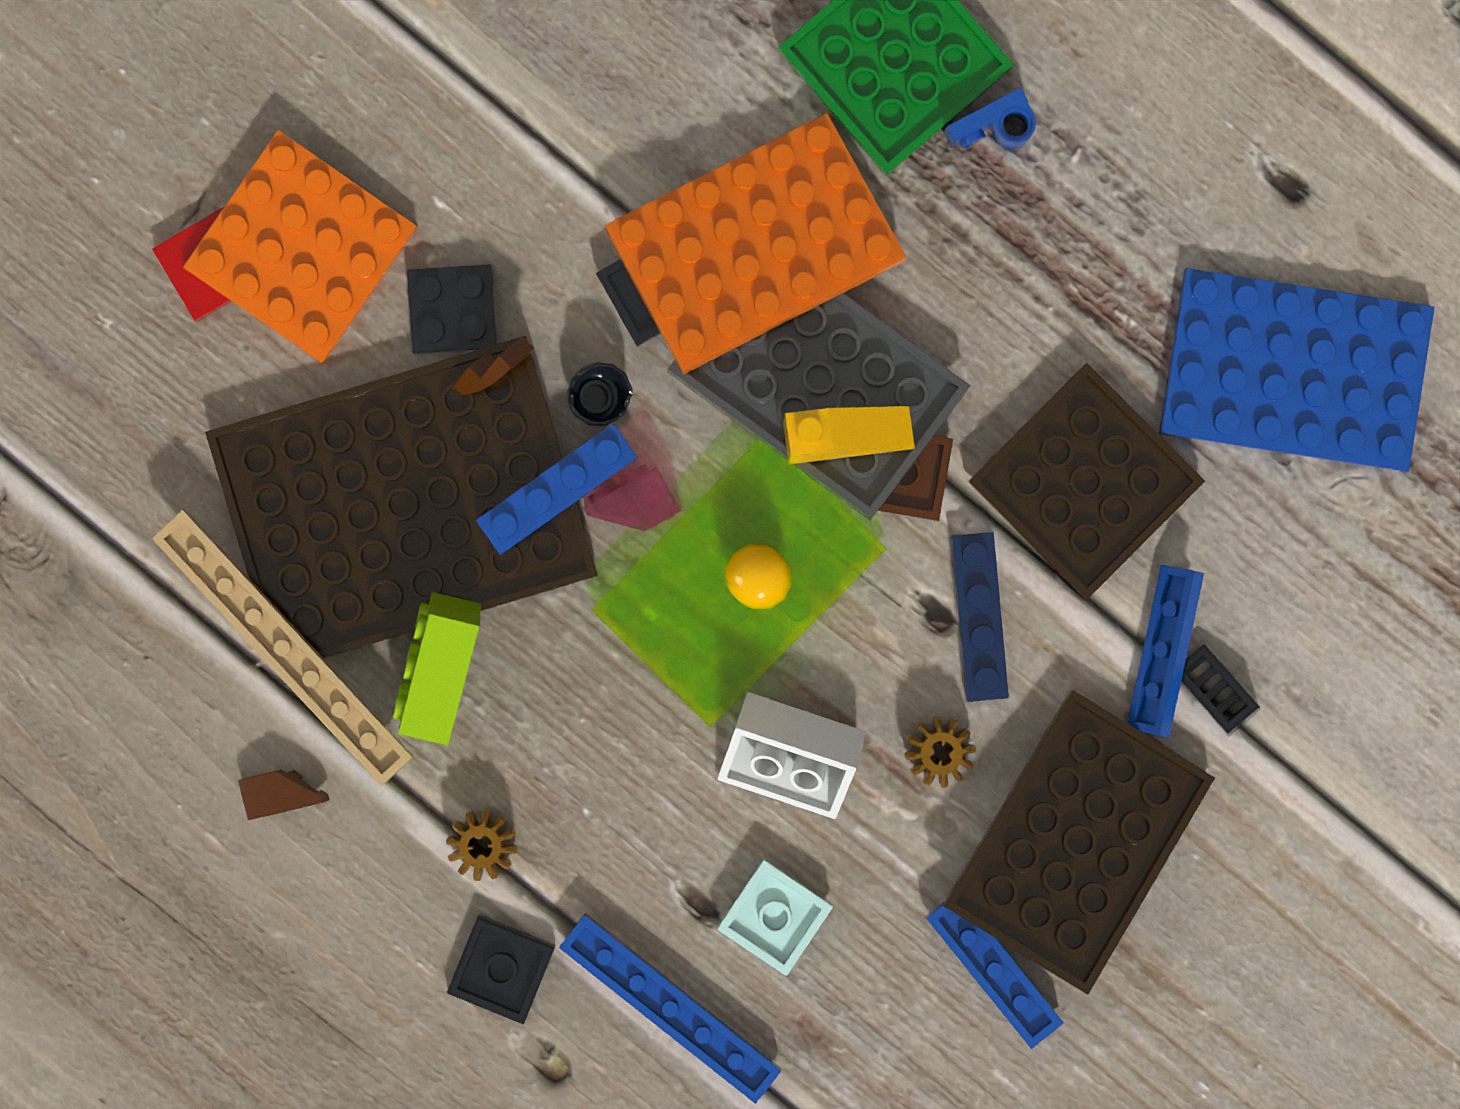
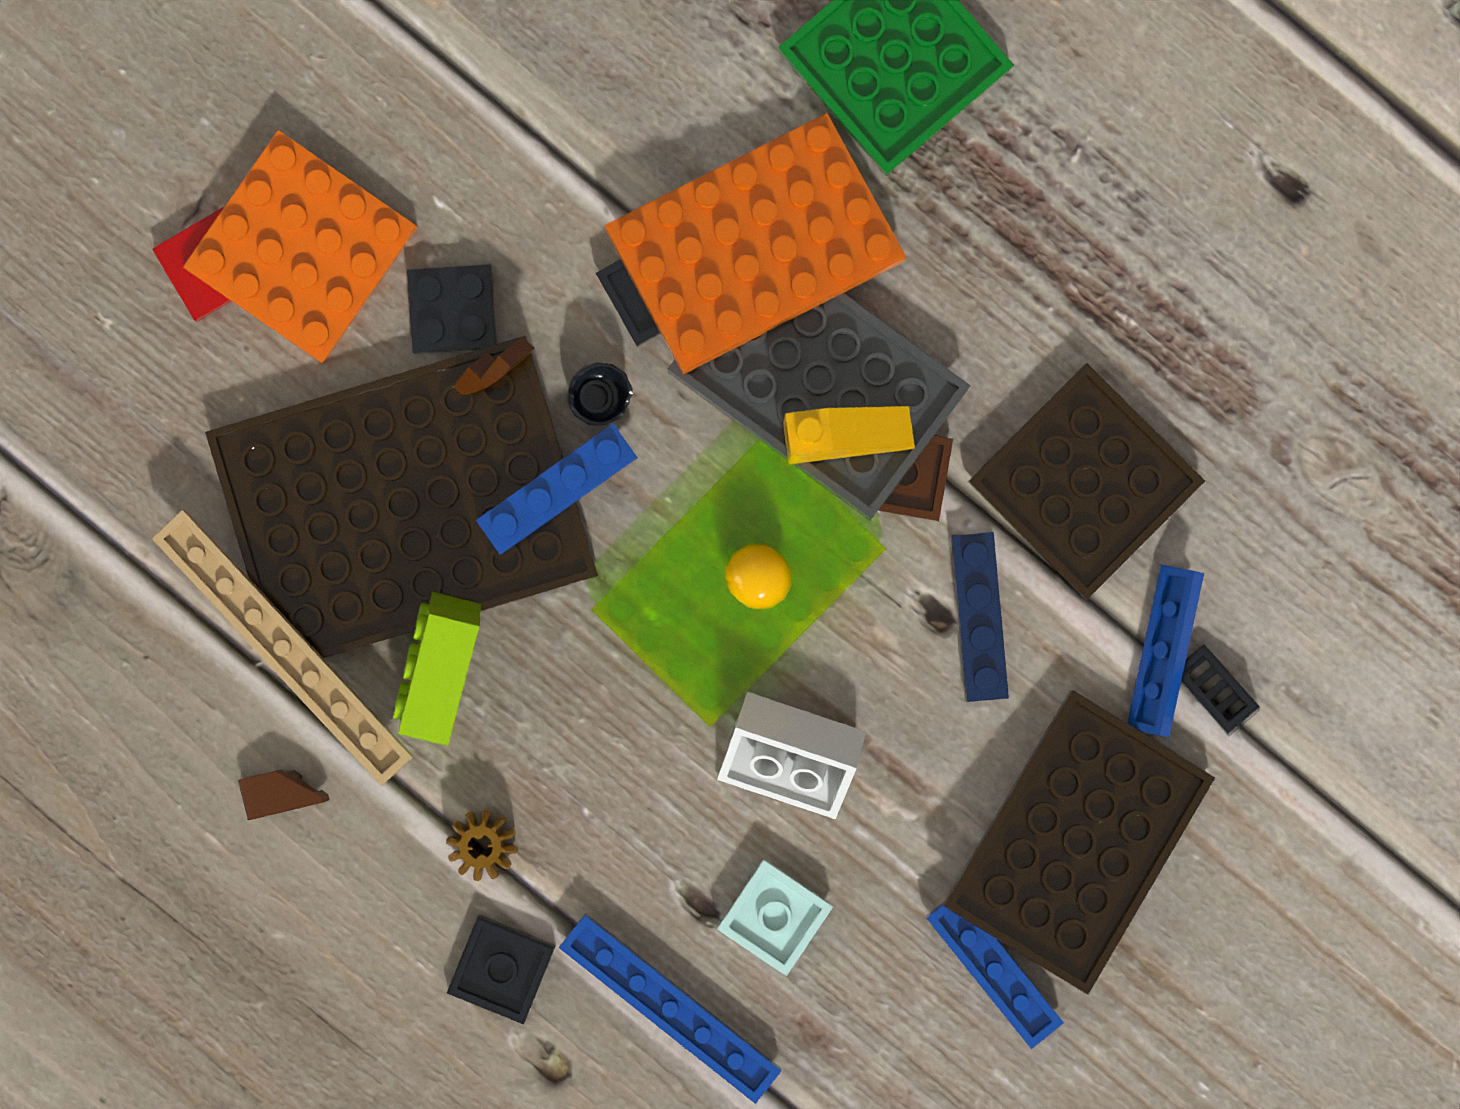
(638, 504): clear pink slope -> none
(954, 753): pearl gold gear -> none
(971, 128): blue plate -> none
(1296, 370): blue plate -> none

